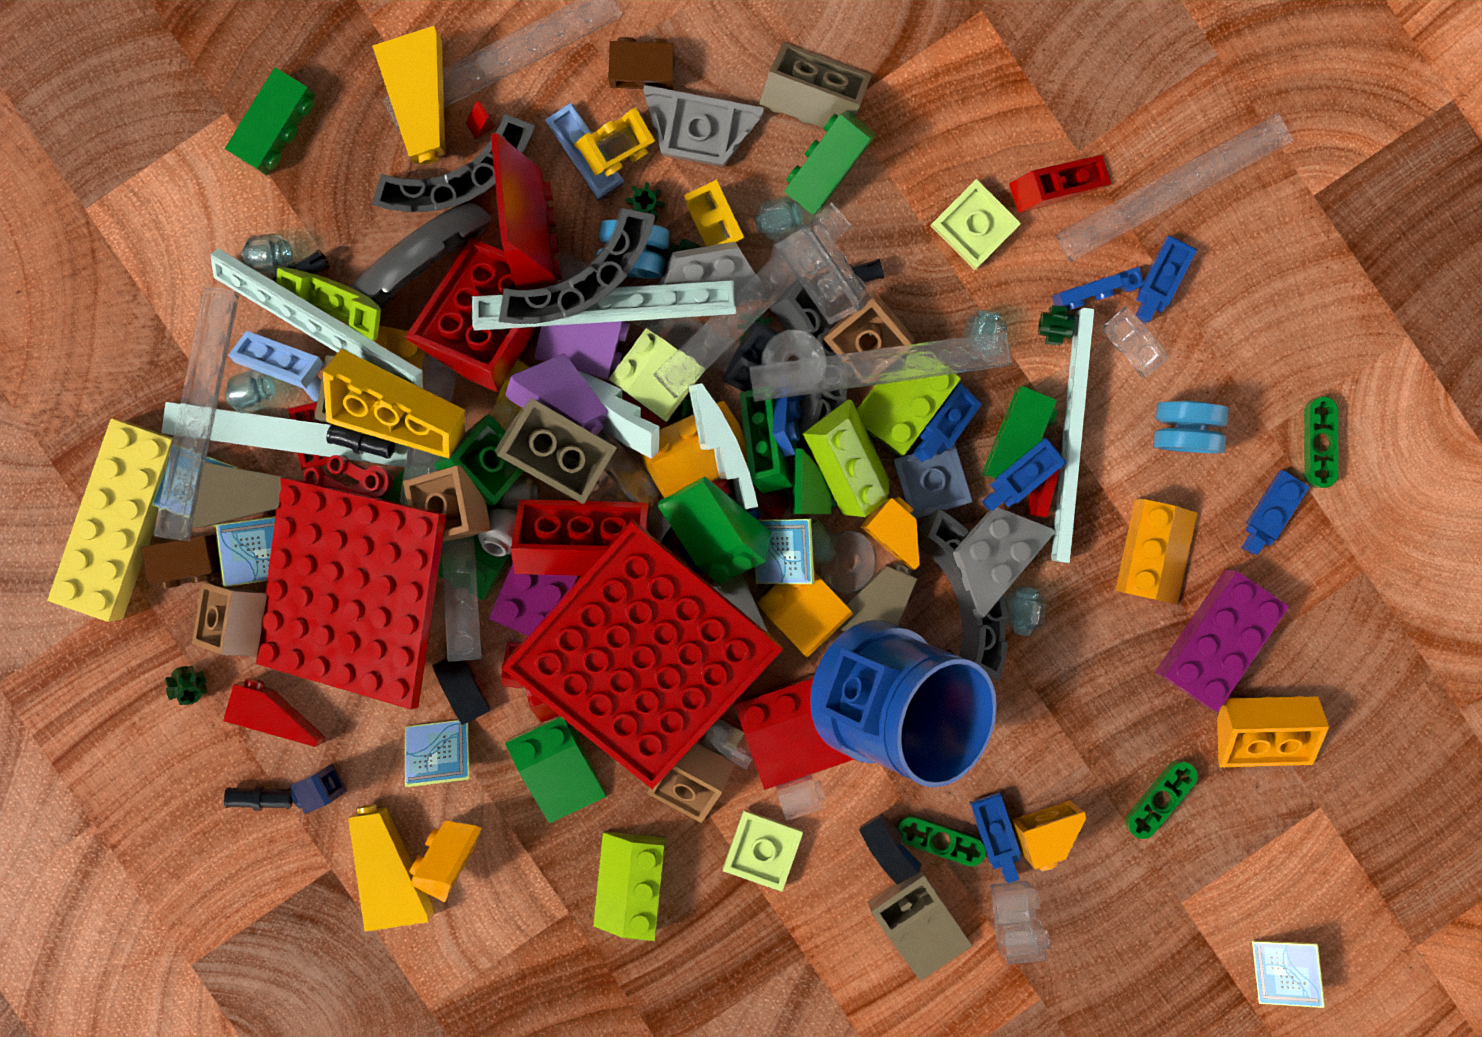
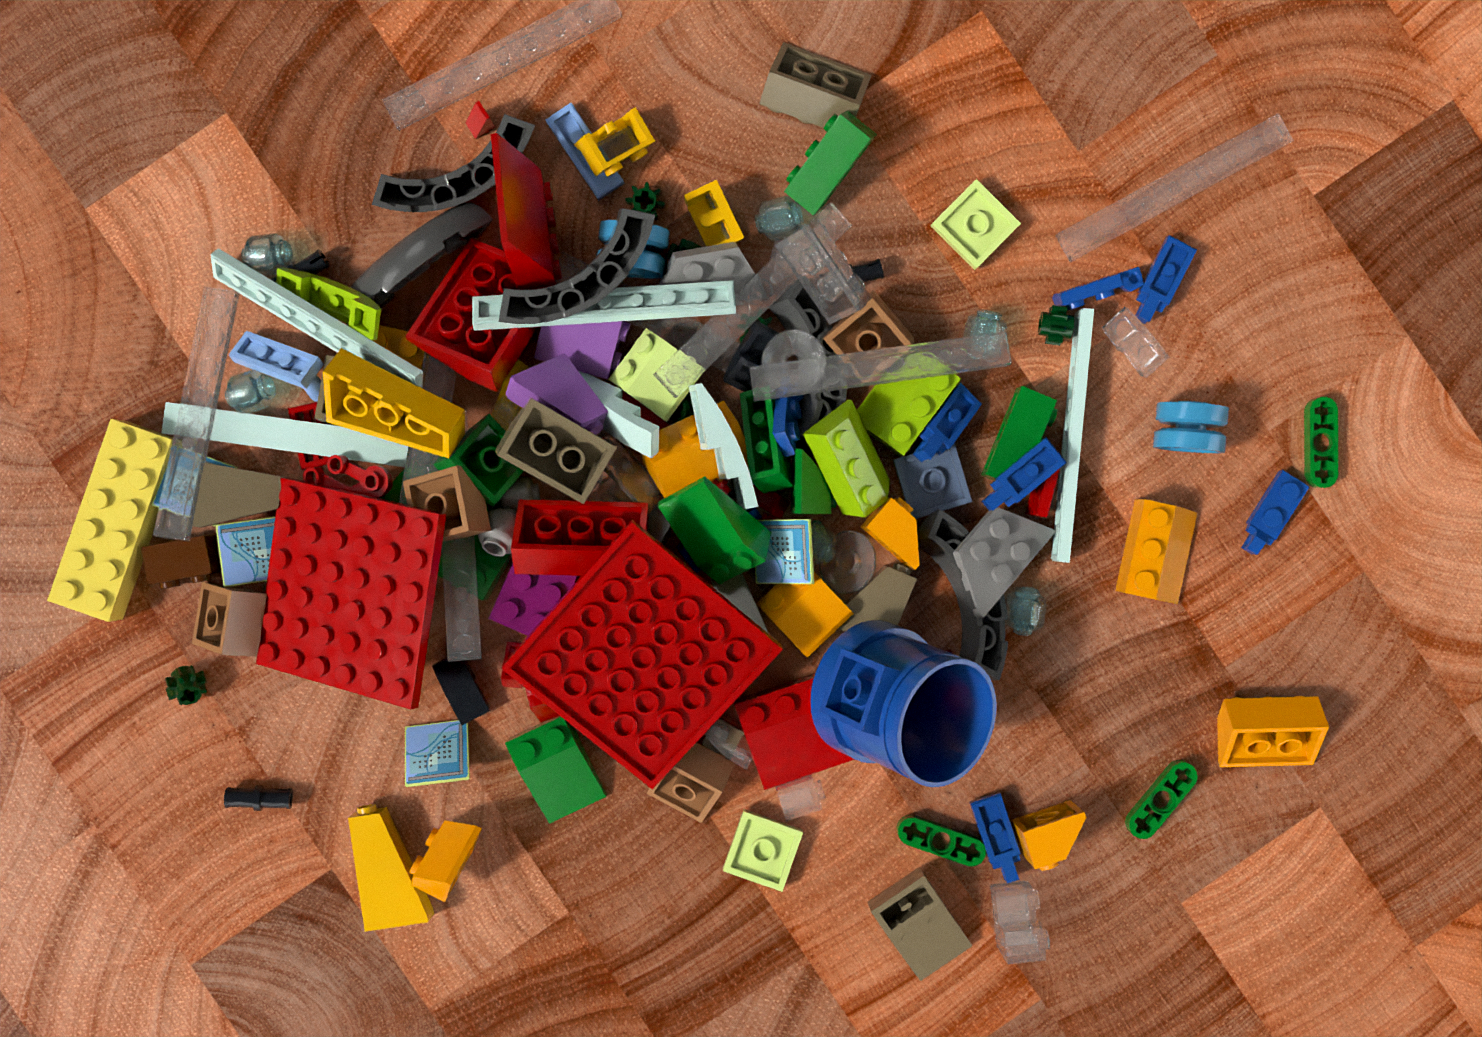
(267, 712): red slope -> none
(271, 121): green brick -> none
(317, 789): dark blue slope -> none
(359, 441): black pin -> none
(415, 87): yellow slope -> none
(629, 885): lime slope -> none
(641, 63): reddish brown brick -> none
(699, 126): light grey wing -> none
(884, 843): black slope -> none
(1059, 183): red slope -> none
(1222, 639): magenta brick -> none
(1288, 973): piece -> none

